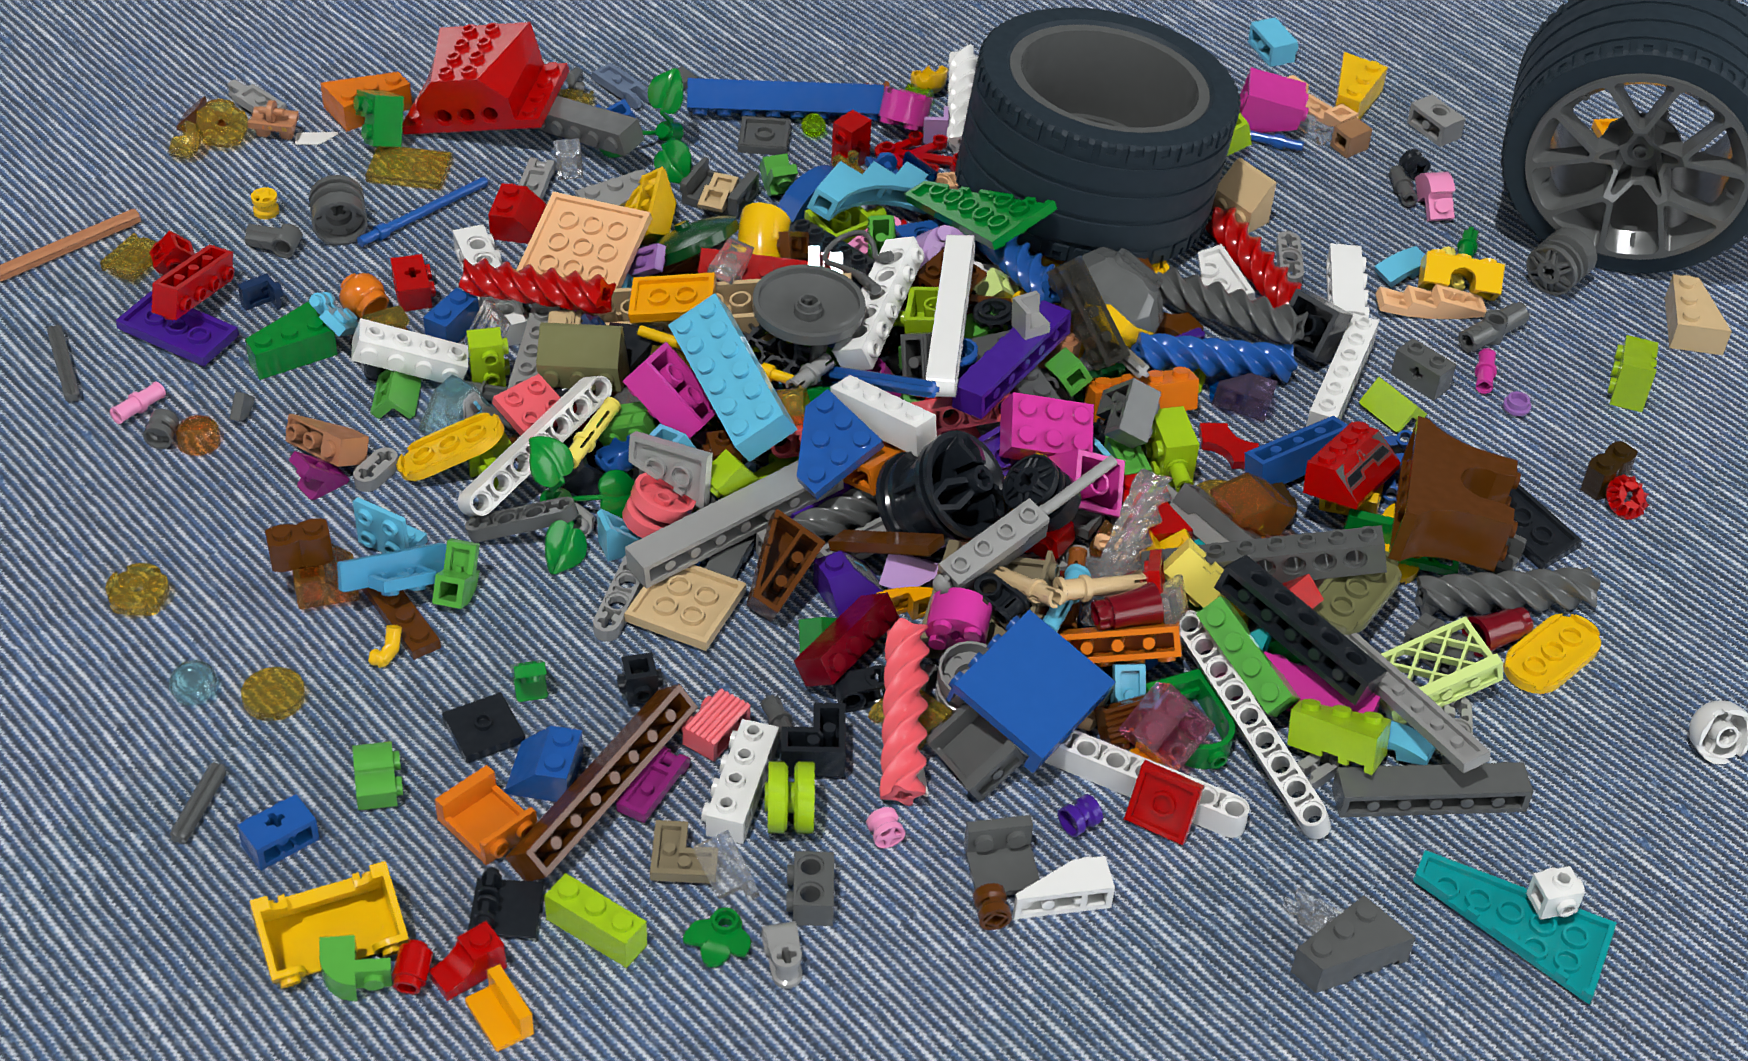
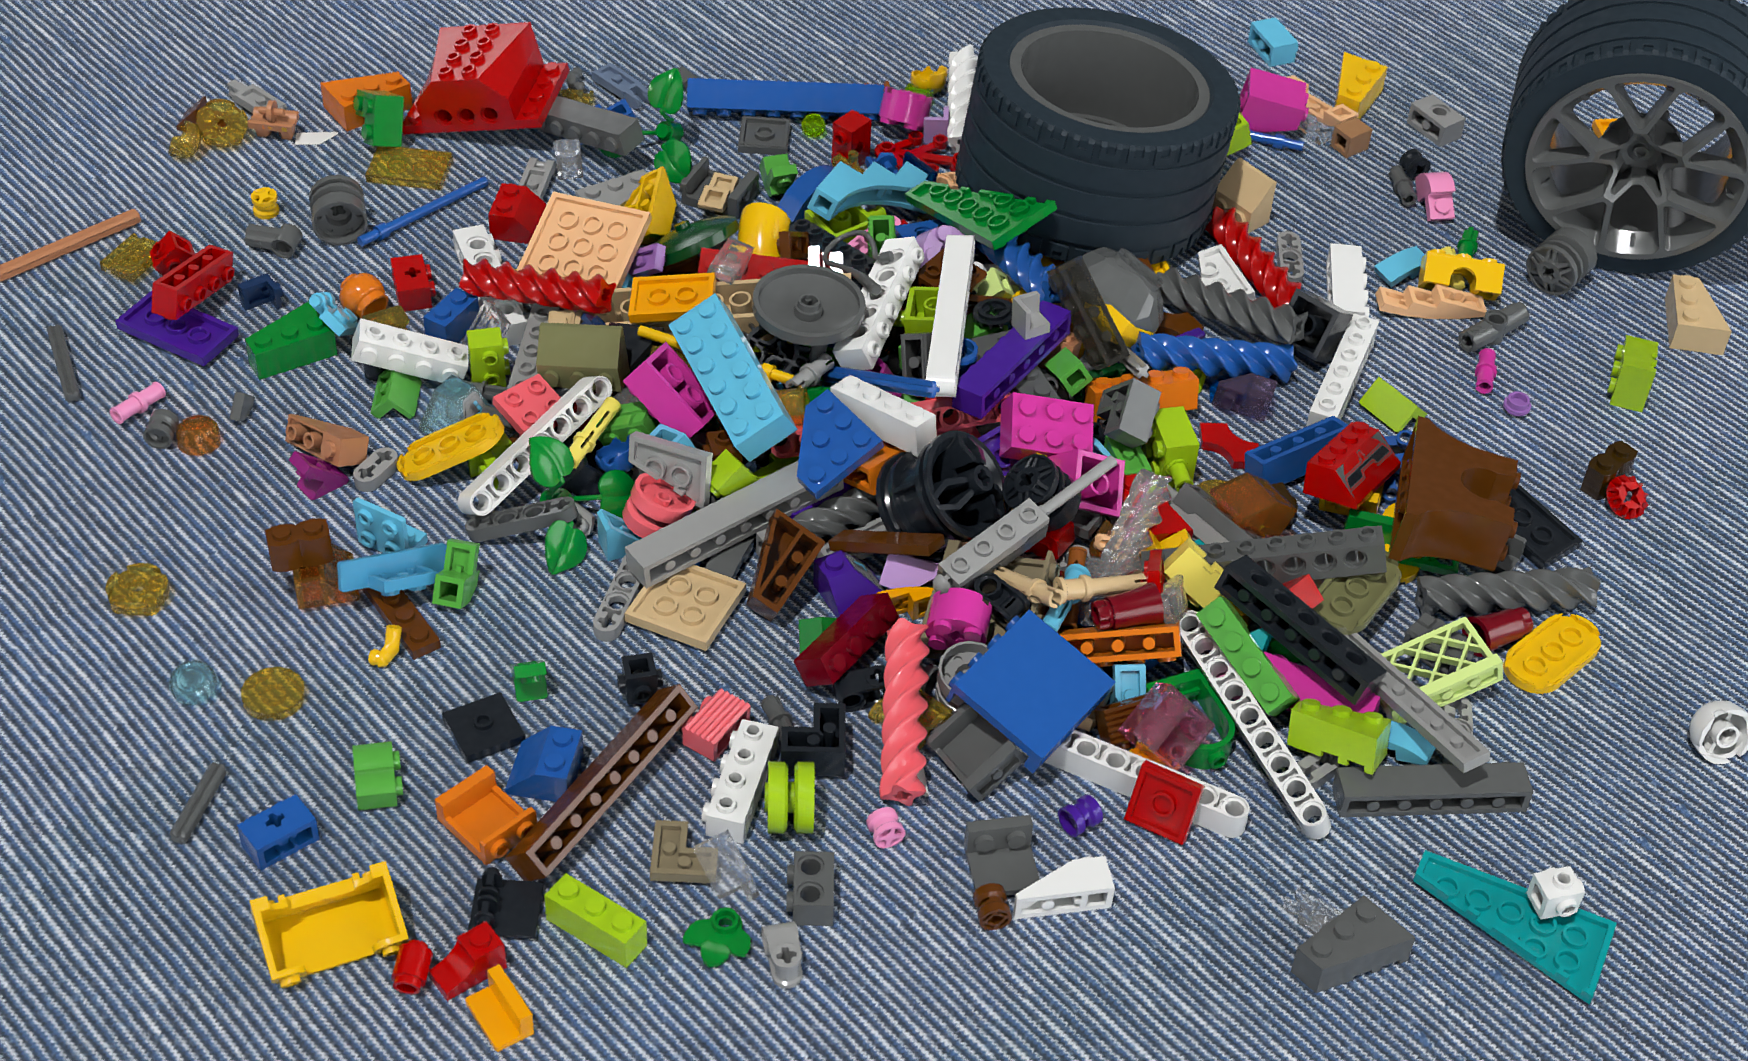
(345, 973): bright green brick -> none
(652, 784): magenta plate -> none
(1423, 369): dark grey brick -> none

